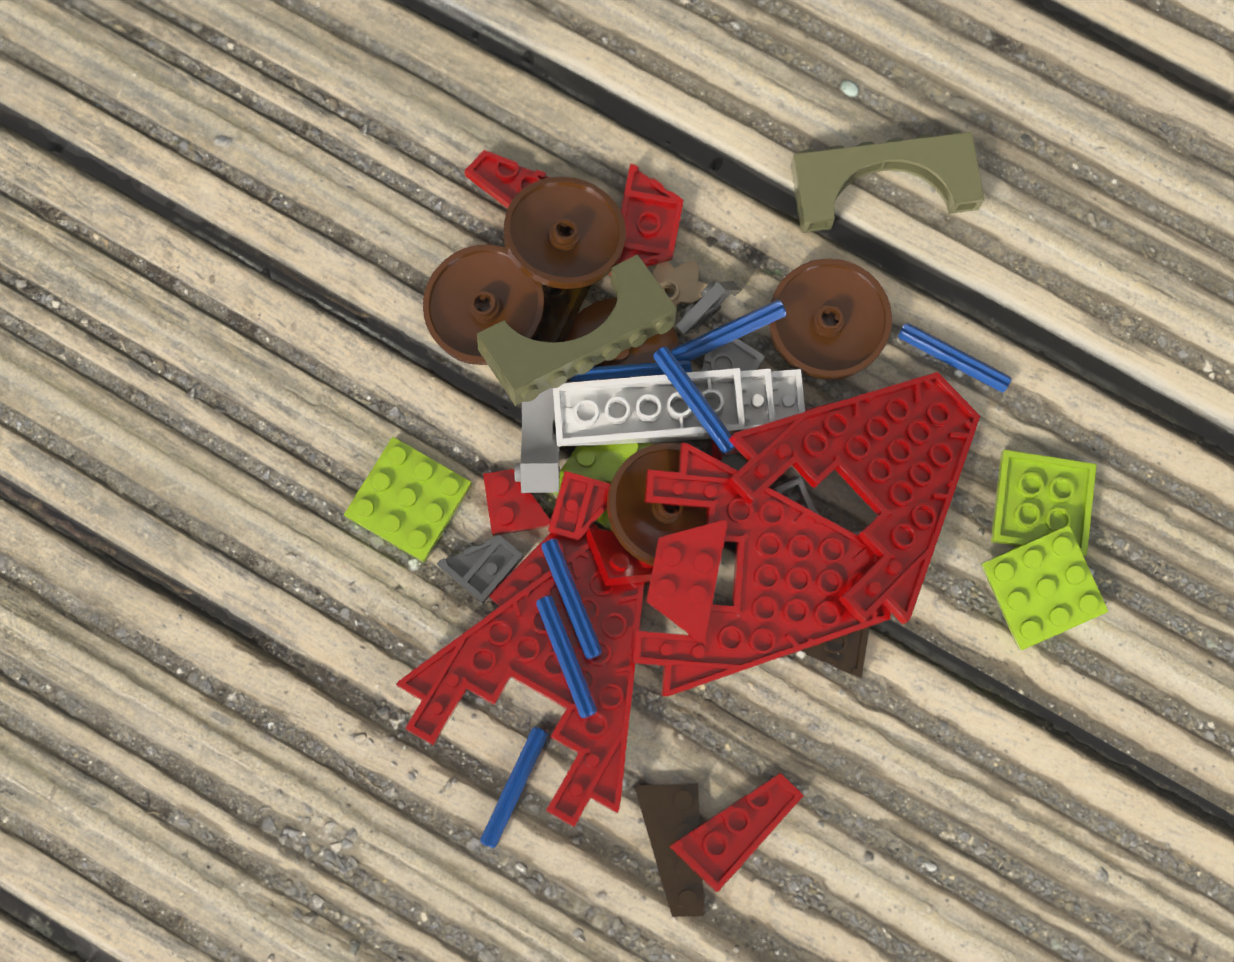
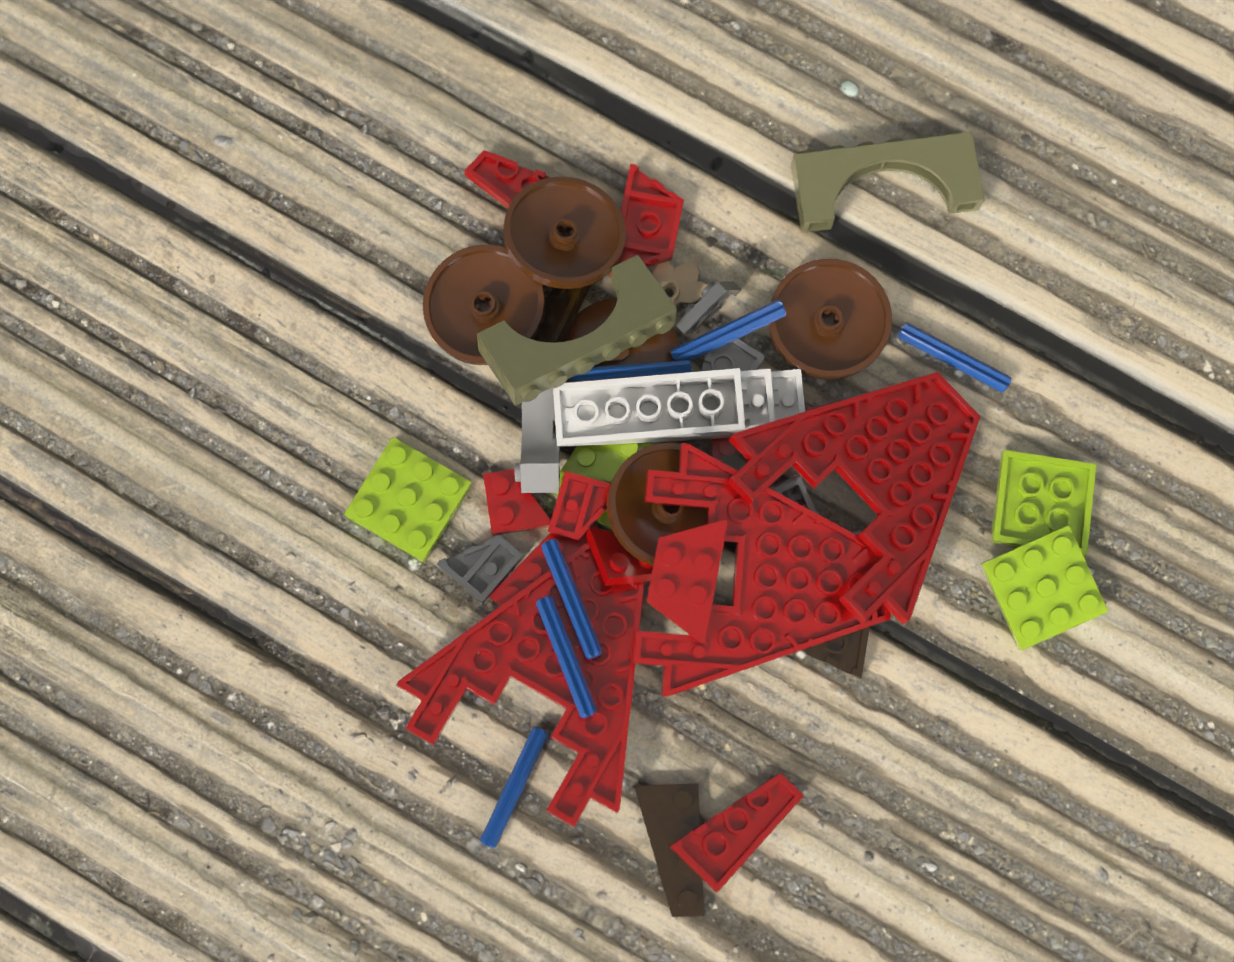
(694, 399): blue axle -> none

